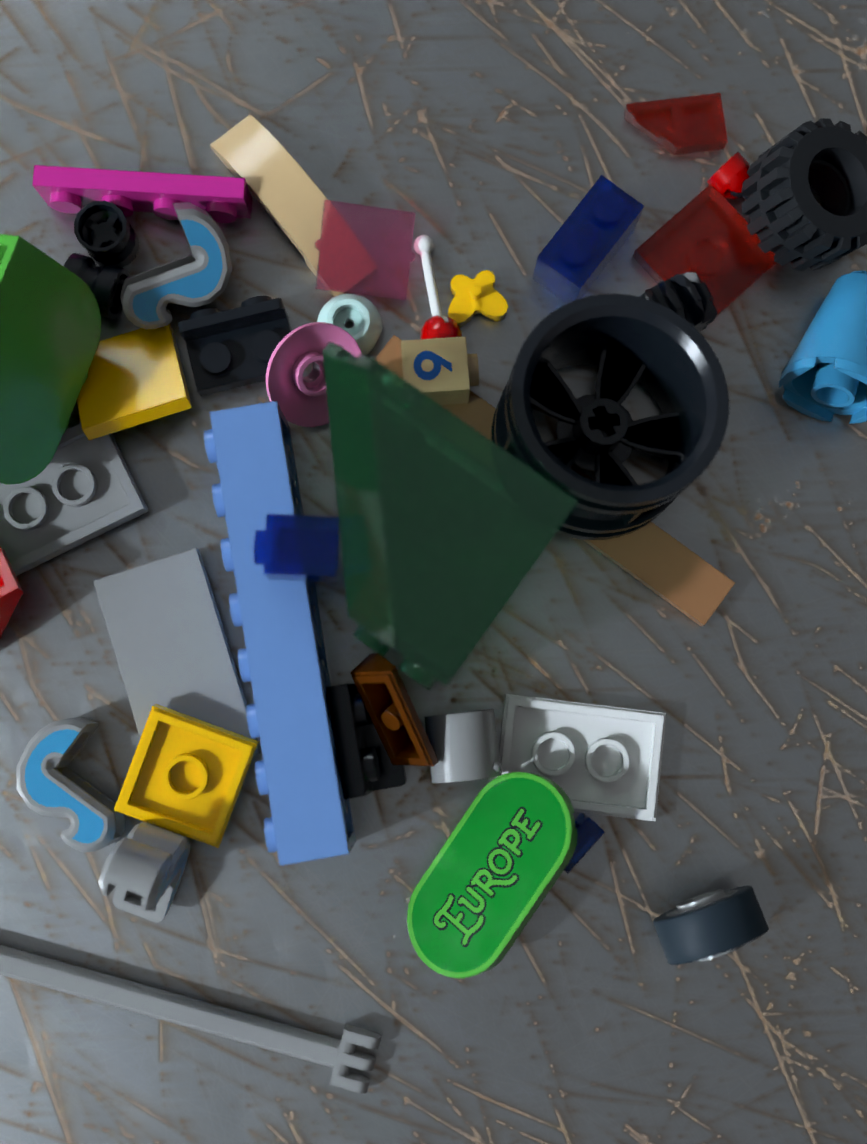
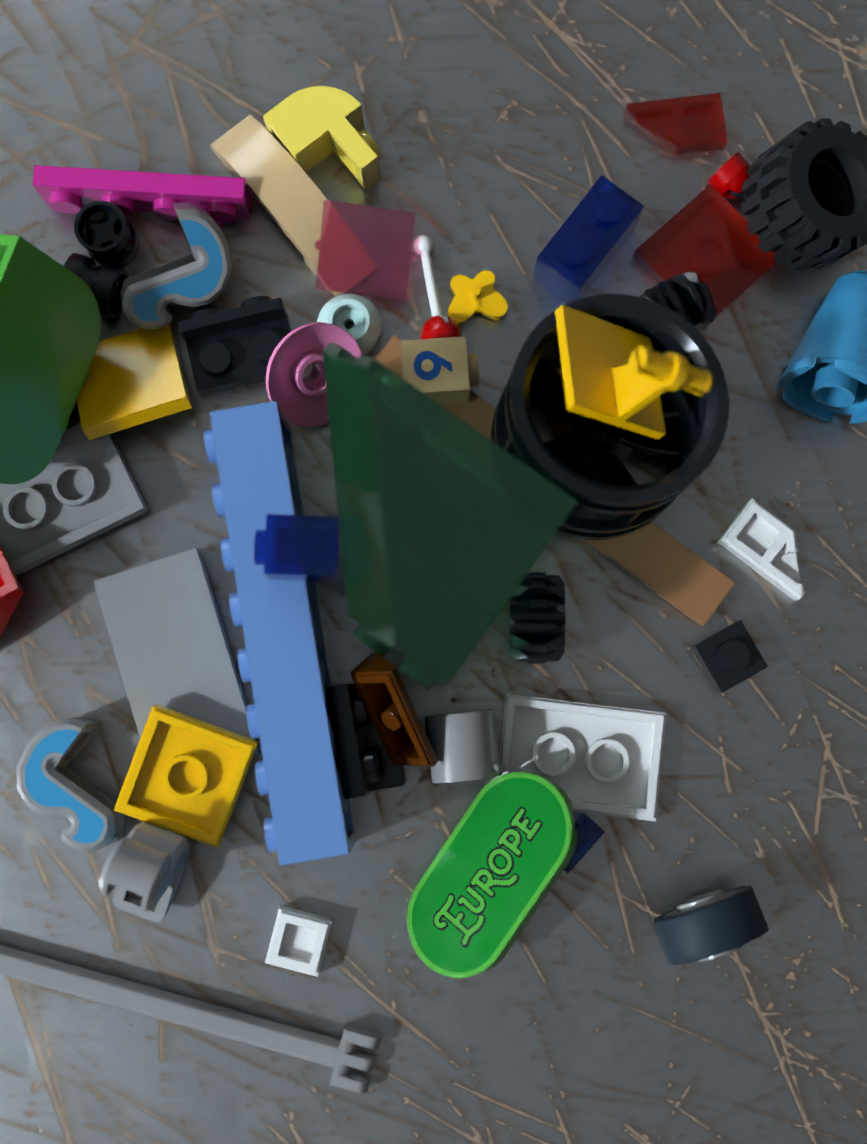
(299, 941): none -> white tile
(325, 122): none -> light yellow brick
(537, 619): none -> black gear
(617, 375): none -> yellow plate
(729, 656): none -> black plate
(766, 547): none -> white tile

